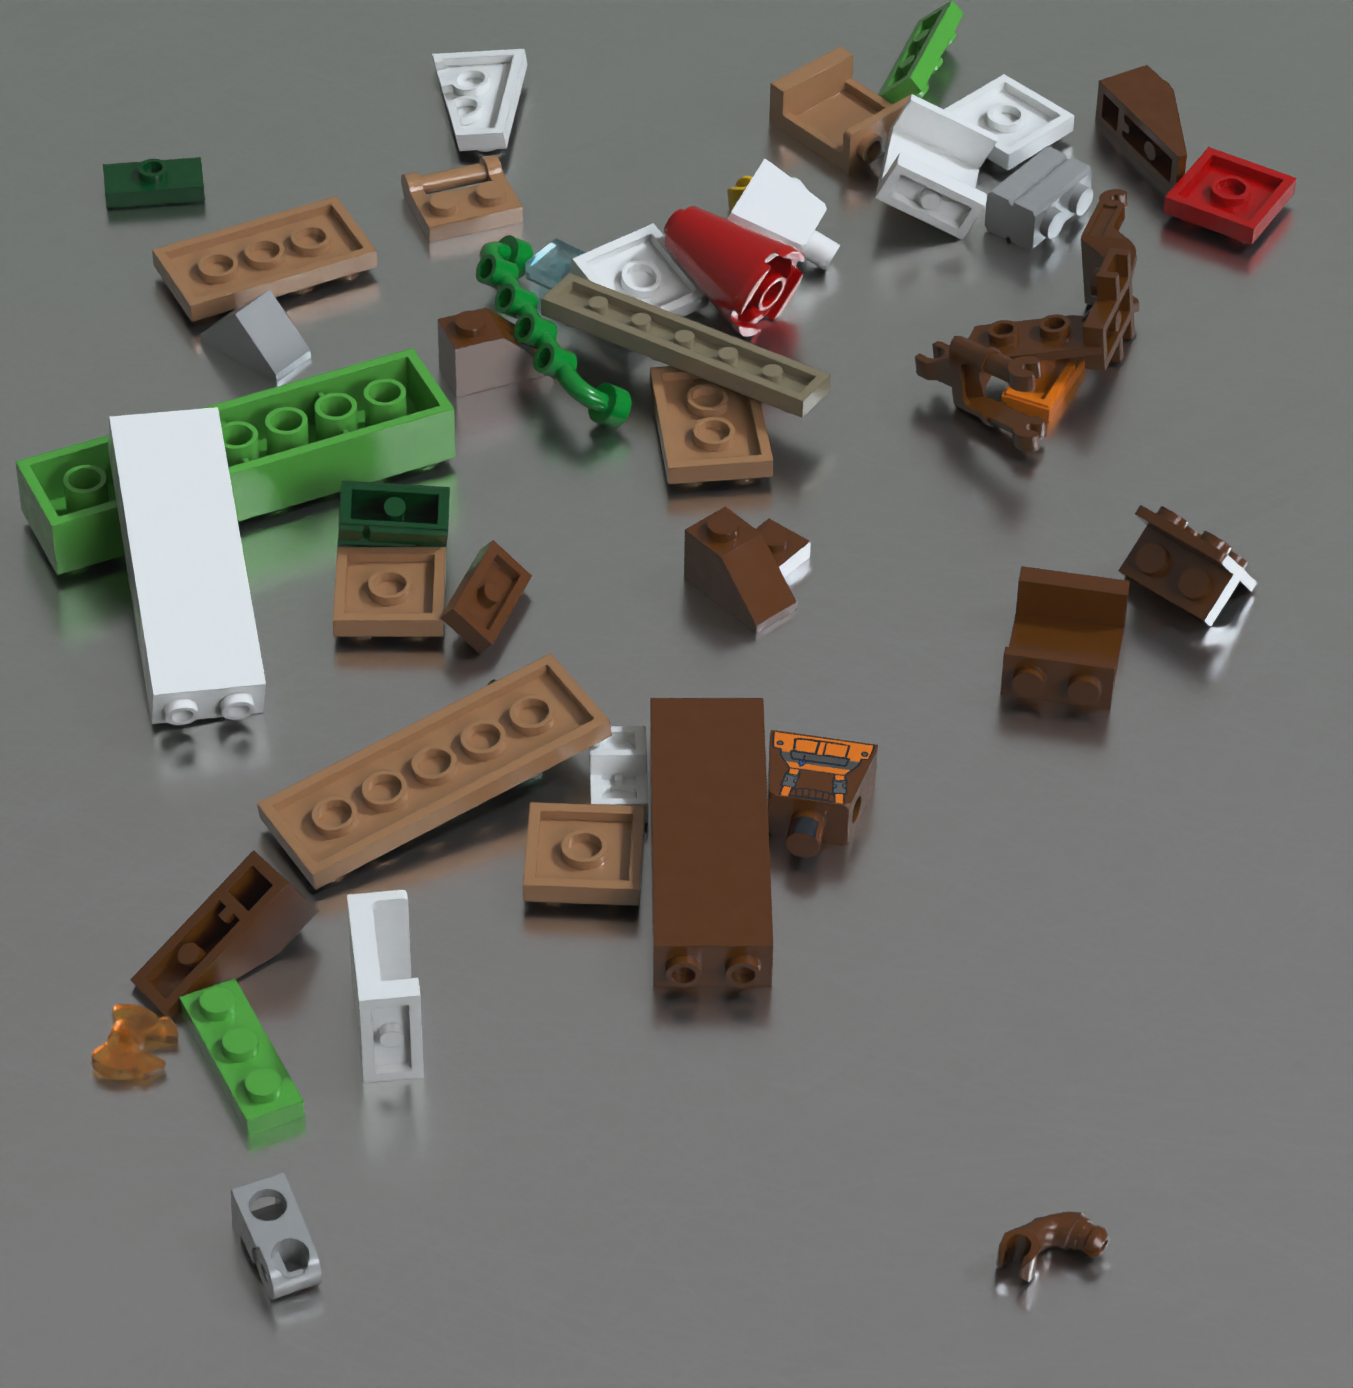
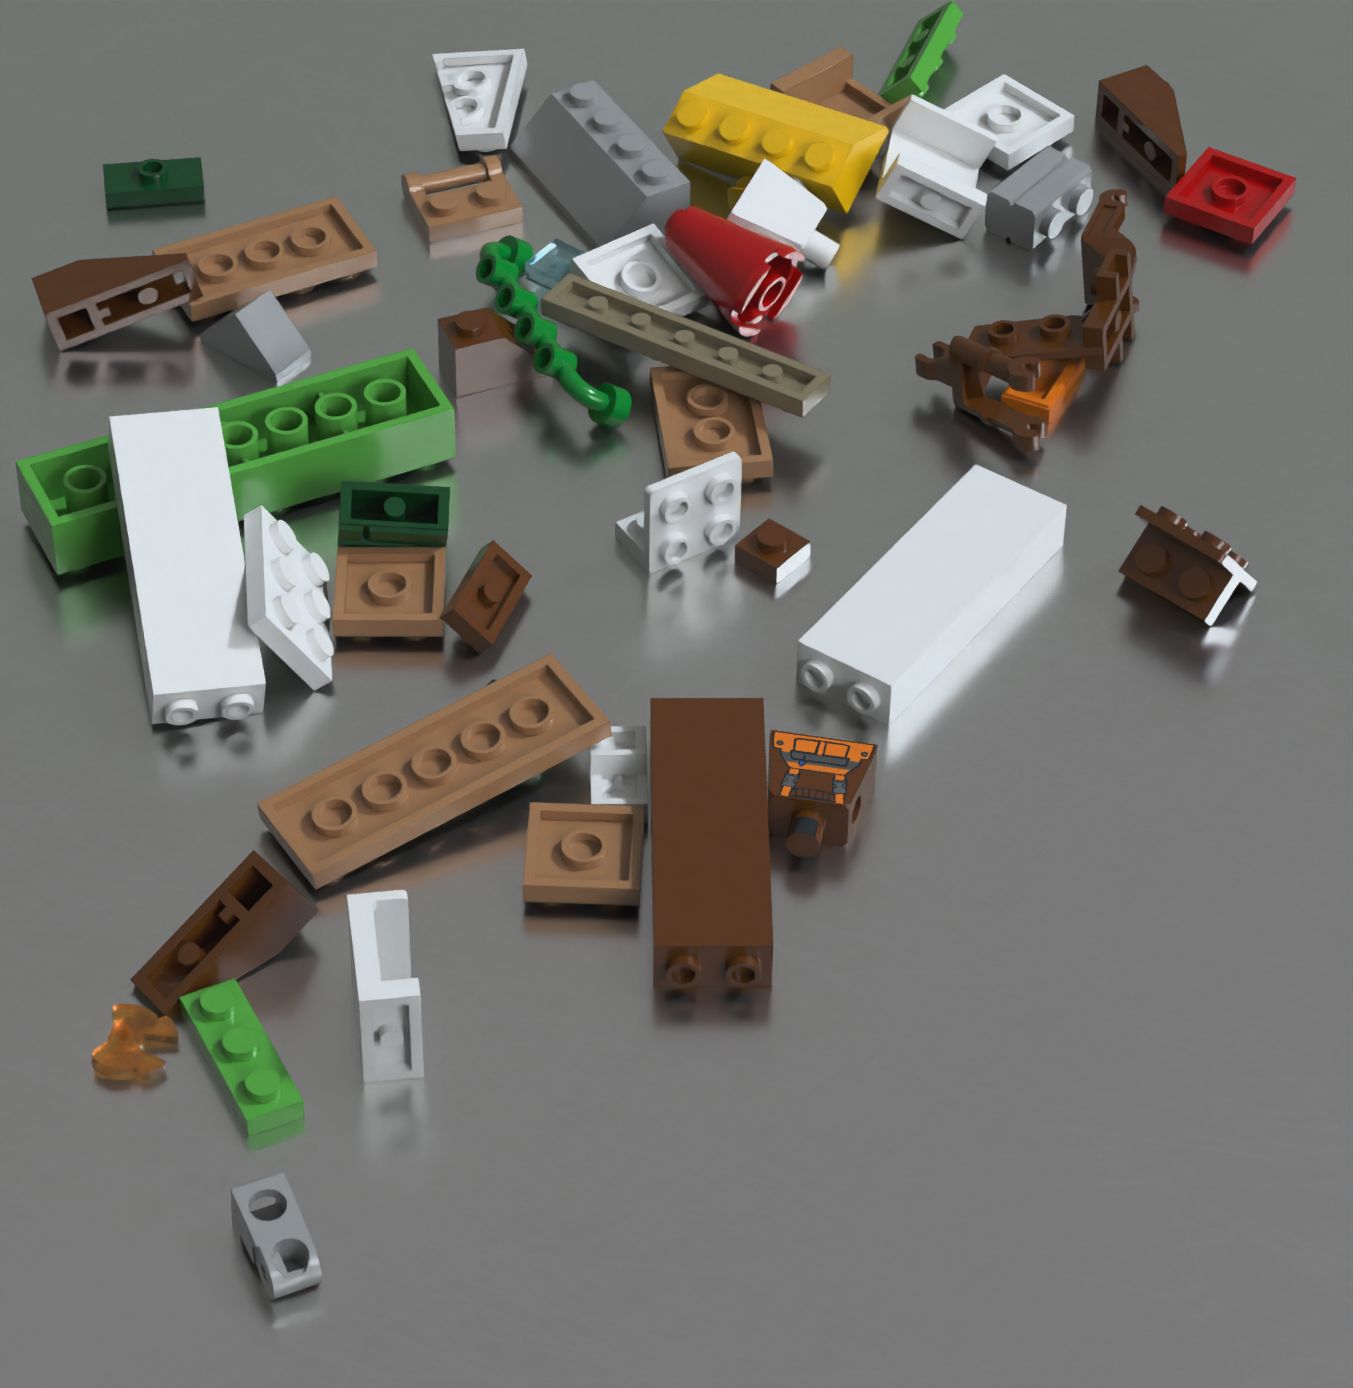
(111, 293): none -> reddish brown slope
(288, 597): none -> white plate
(598, 165): none -> light grey slope
(685, 514): none -> white bracket
(737, 570): reddish brown slope -> none
(739, 124): none -> yellow slope
(930, 594): none -> white brick
(1054, 1230): reddish brown piece -> none
(1065, 638): reddish brown panel -> none

